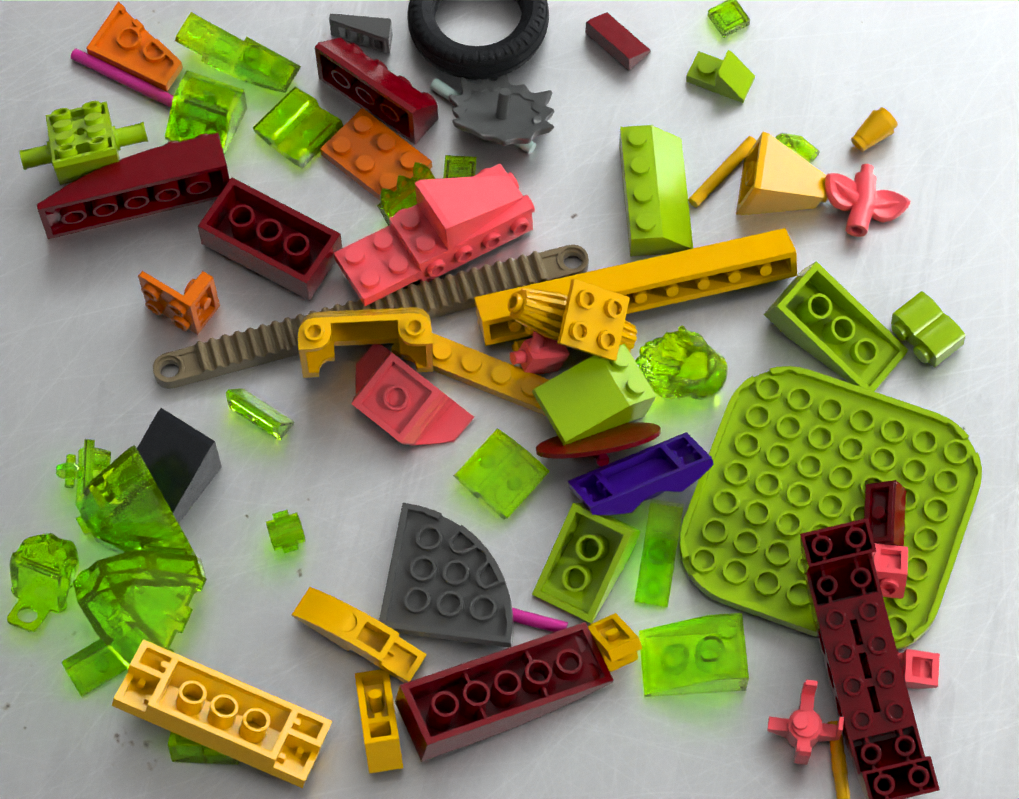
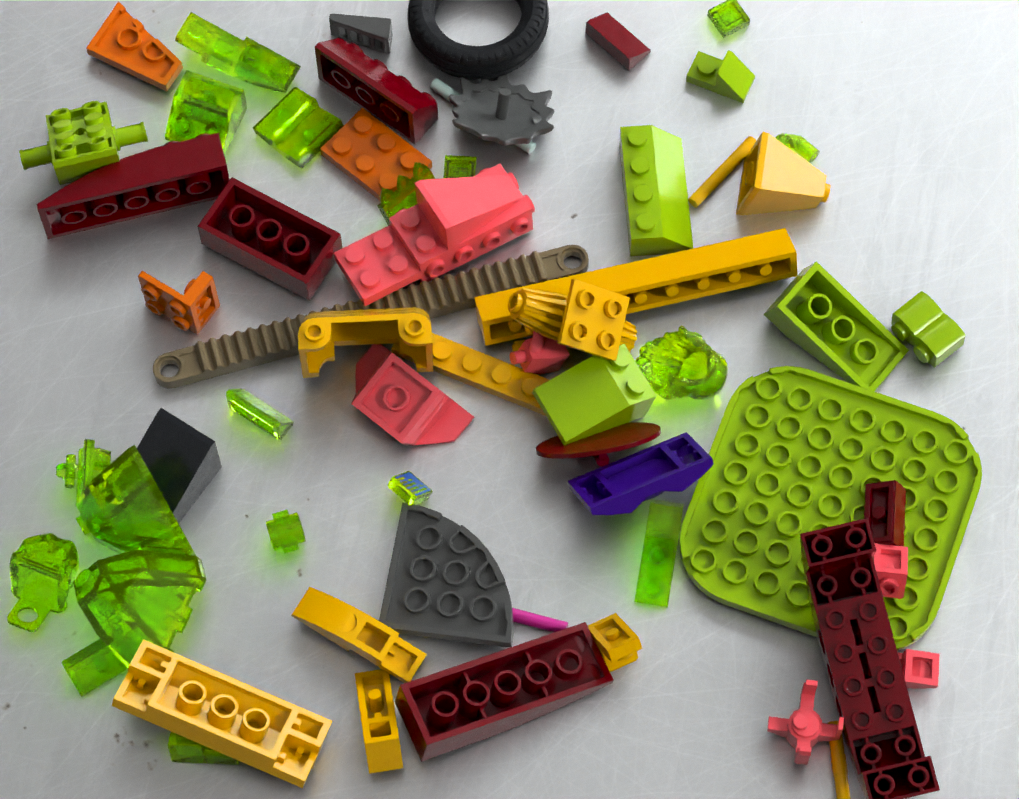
(122, 77): dark pink bar -> none
(409, 488): none -> clear neon green tile
(501, 473): clear neon green slope -> none
(585, 562): lime slope -> none
(695, 656): clear neon green slope -> none
(863, 200): coral plant -> none
(875, 128): yellow cone -> none

